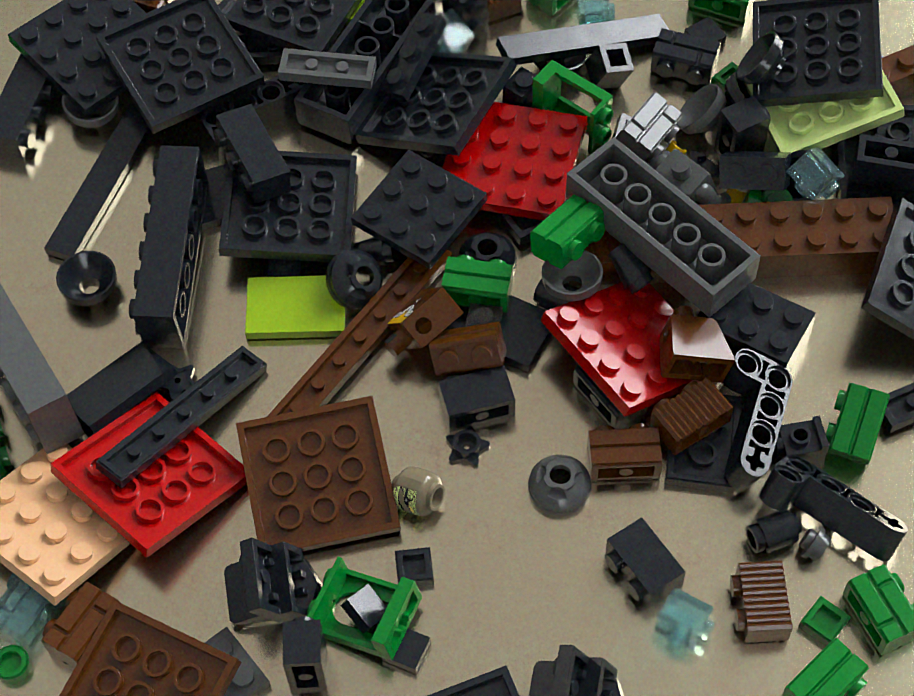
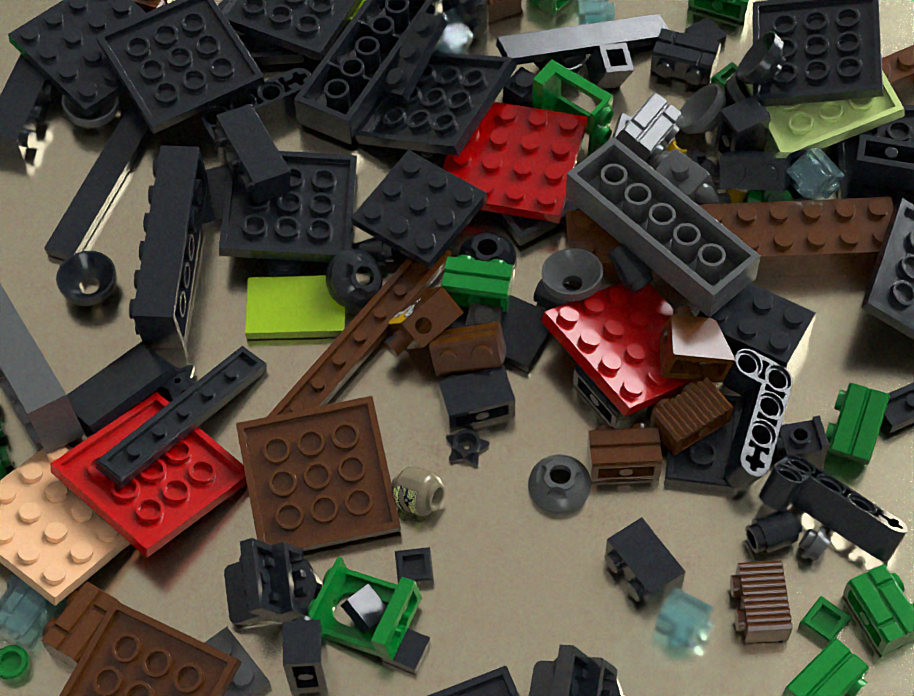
(327, 68): dark grey plate -> none
(567, 232): green brick -> none

